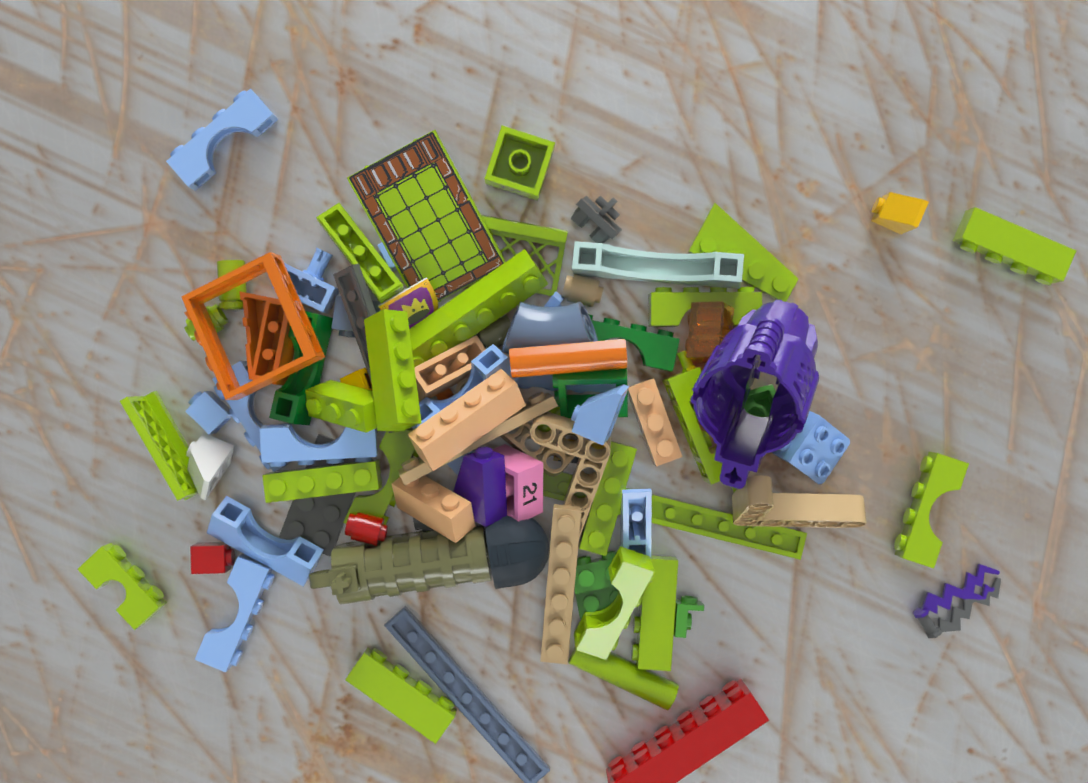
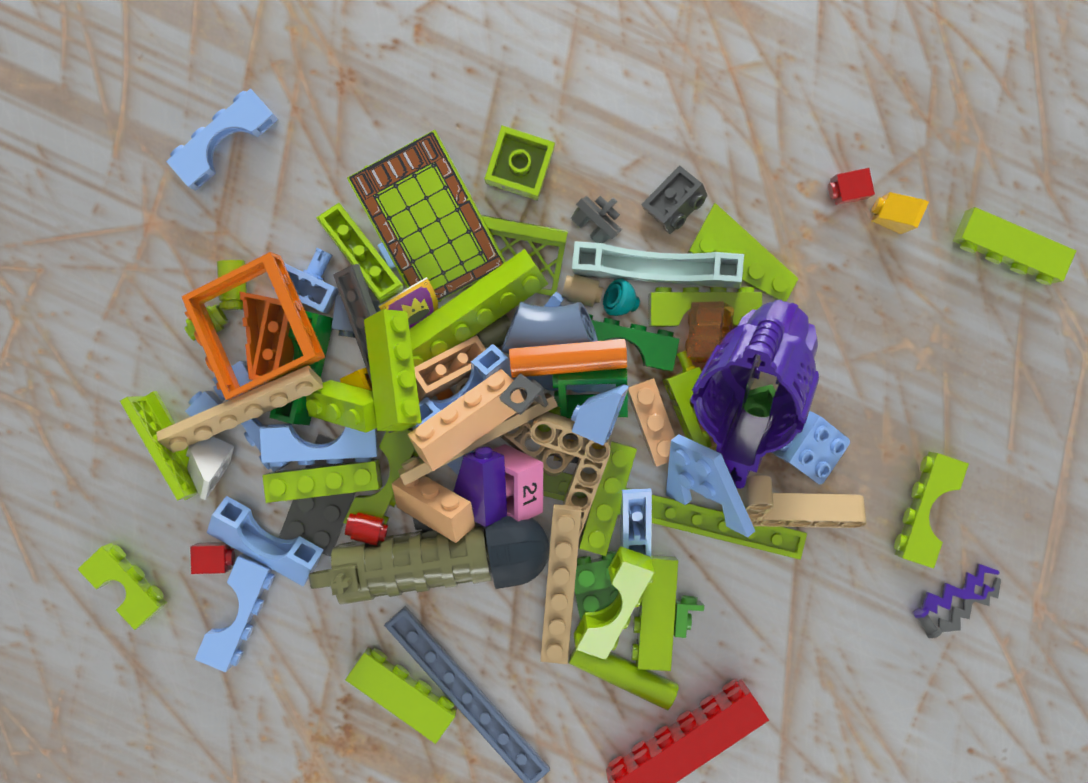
(240, 409): none -> tan plate
(531, 388): none -> dark grey bracket
(620, 298): none -> teal brick
(675, 199): none -> dark grey bracket
(706, 473): none -> light blue wing
(851, 186): none -> red brick

